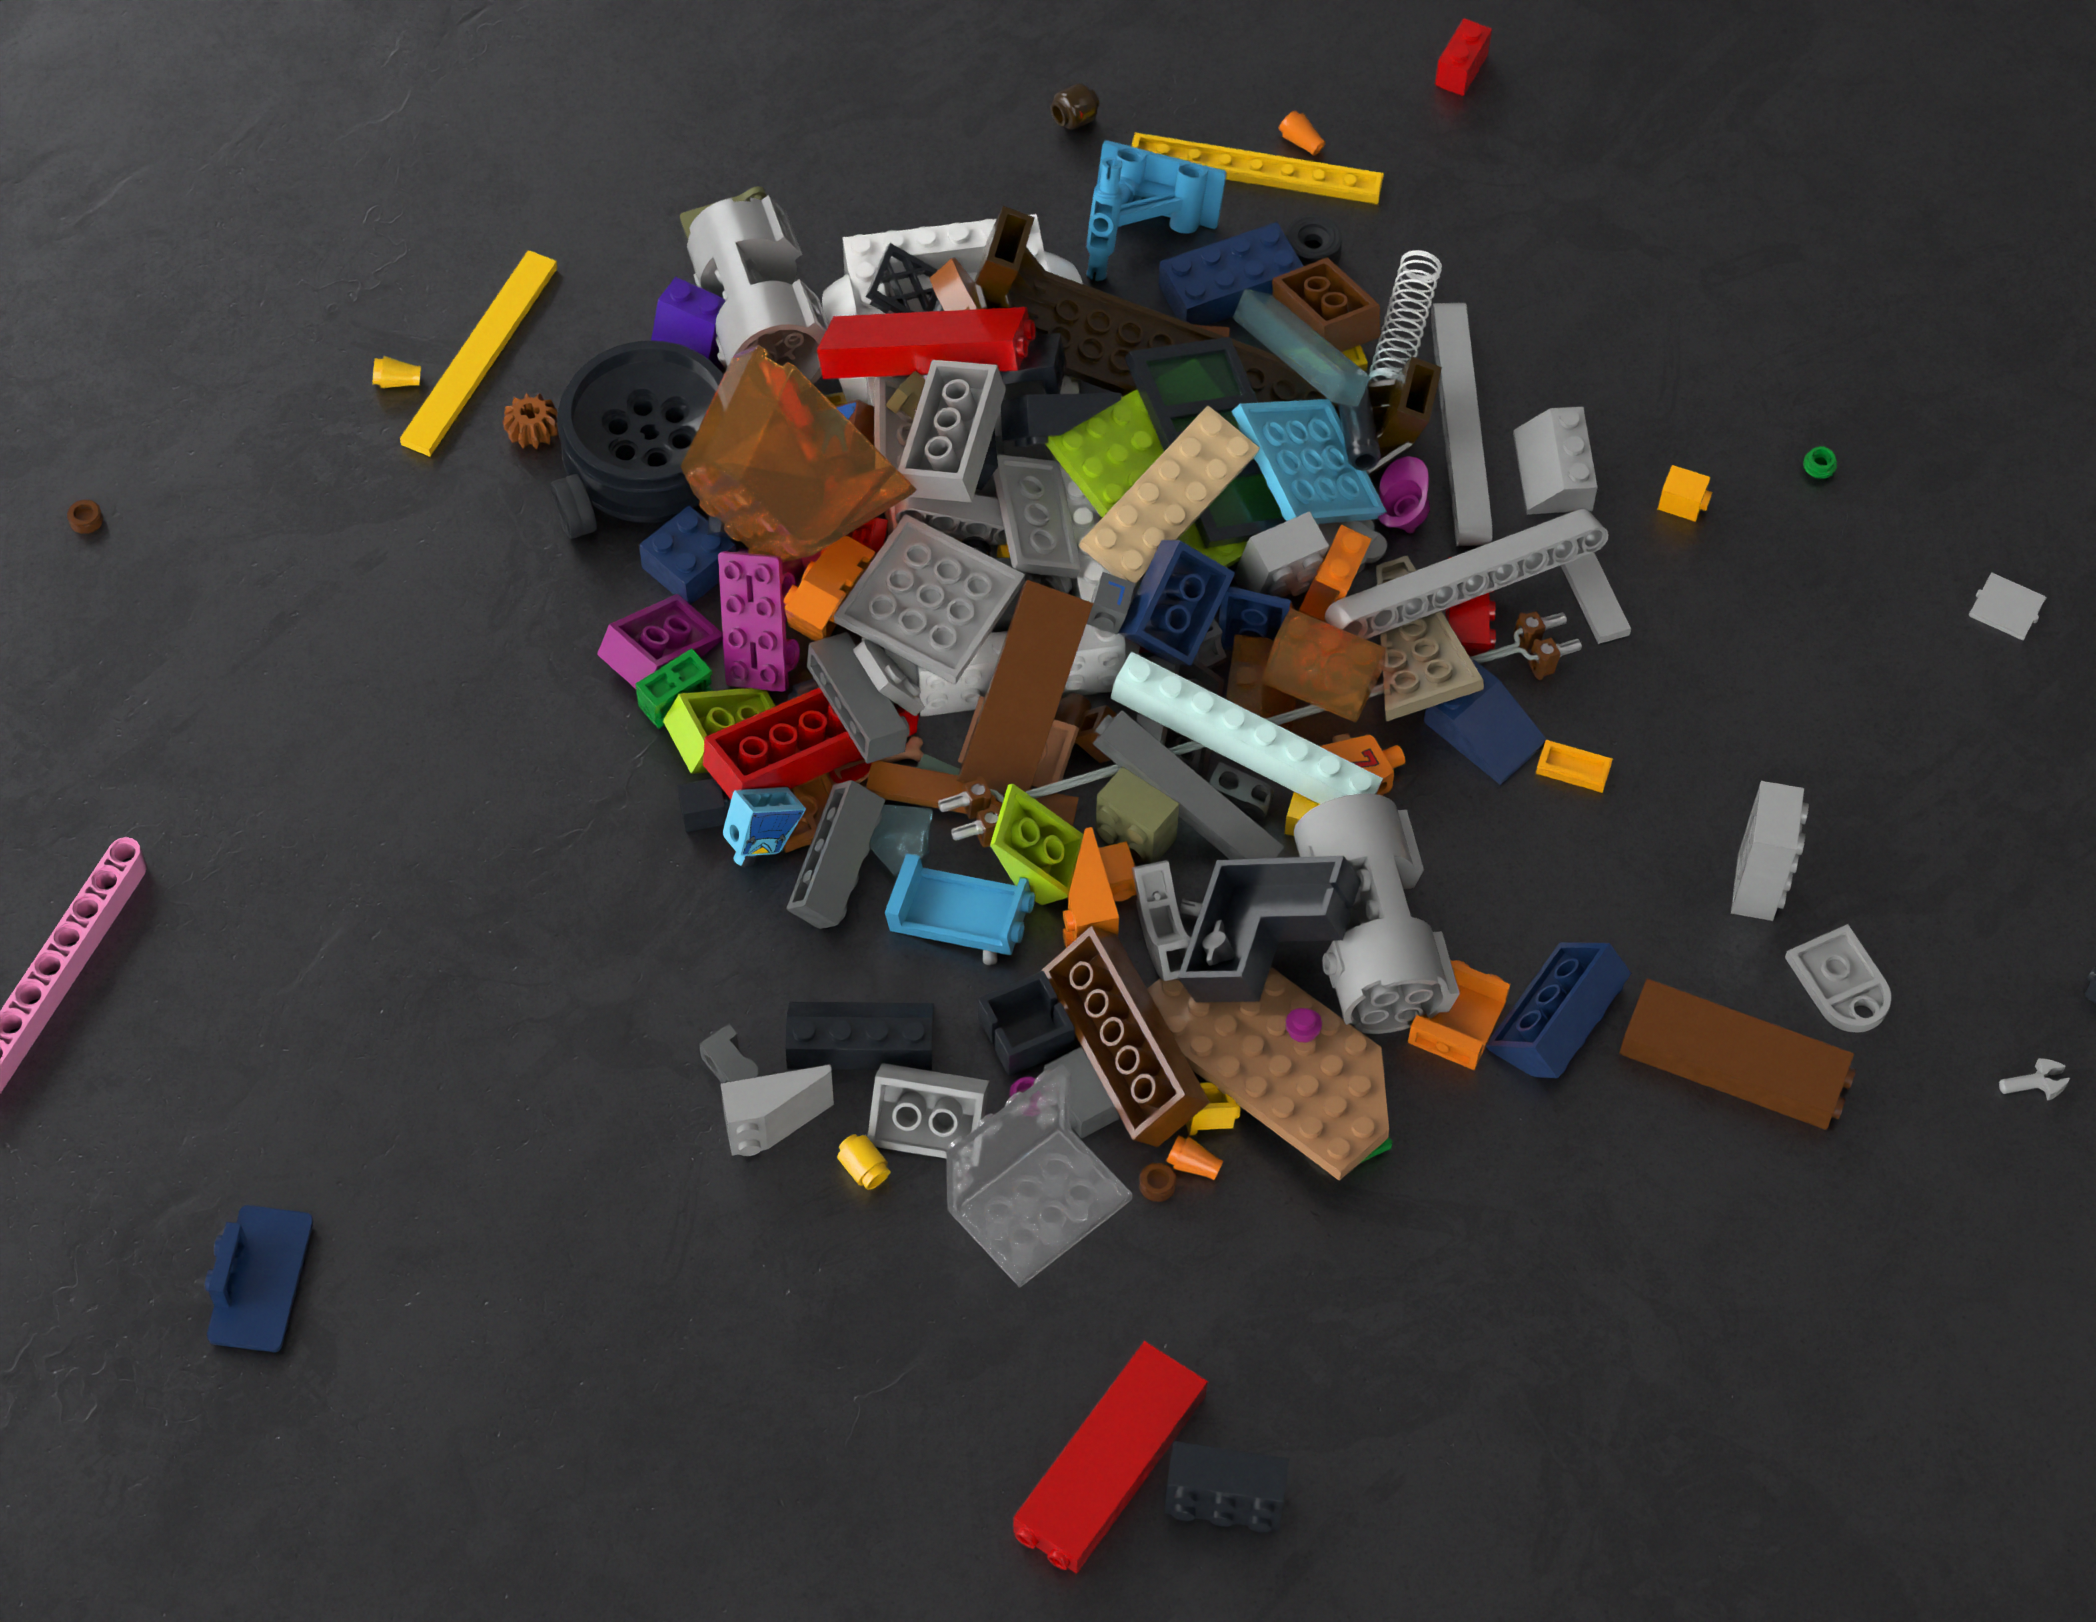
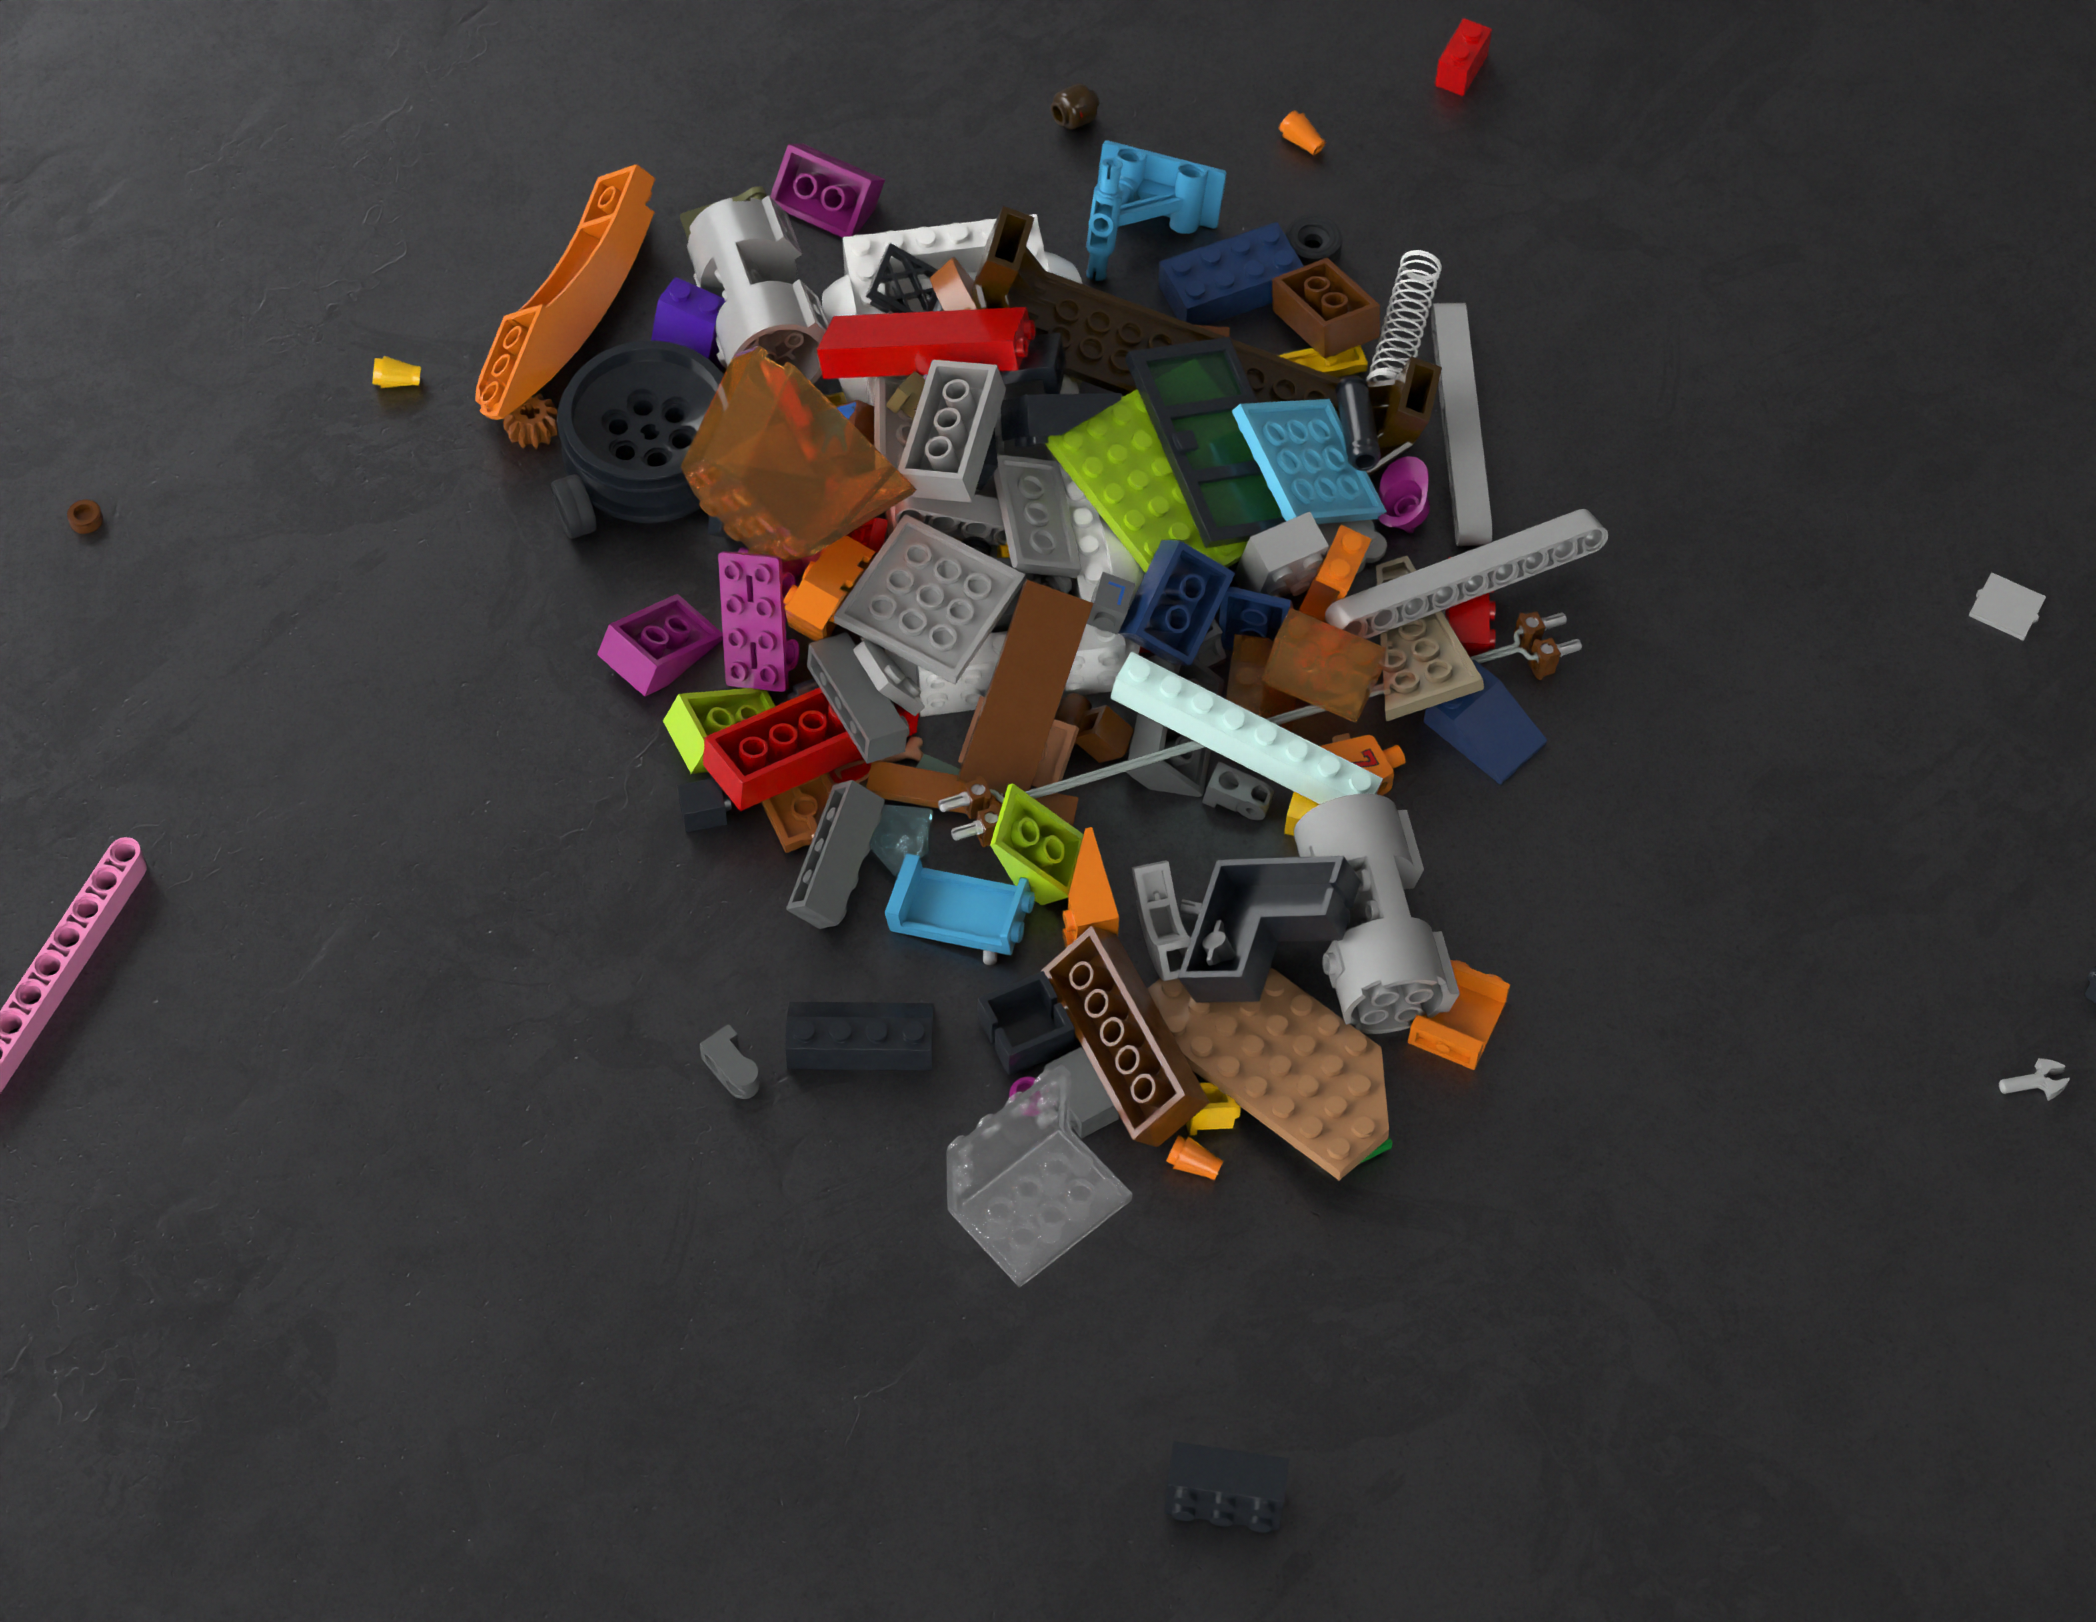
(256, 1277): dark blue bracket -> none
(478, 353): yellow tile -> none
(573, 299): none -> orange slope
(659, 690): green hinge -> none
(684, 555): dark blue brick -> none
(761, 822): medium azure torso -> none
(773, 1106): light grey slope -> none
(825, 190): none -> magenta slope
(863, 1161): yellow brick -> none
(924, 1109): light grey slope -> none
(1109, 1458): red brick -> none
(1118, 868): orange brick -> none
(1137, 814): olive brick -> none
(1157, 1182): reddish brown tile -> none
(1169, 495): tan plate -> none
(1198, 801): dark grey brick -> none
(1271, 169): yellow tile -> none
(1301, 348): clear light blue brick -> none
(1303, 1024): magenta plate -> none
(1556, 462): light grey slope -> none
(1560, 1008): dark blue slope -> none
(1574, 766): light orange tile -> none
(1596, 598): light grey tile -> none
(1685, 493): light orange brick -> none
(1738, 1054): reddish brown brick -> none
(1769, 851): light grey brick -> none
(1818, 456): green plate -> none
(1841, 977): light grey tile -> none

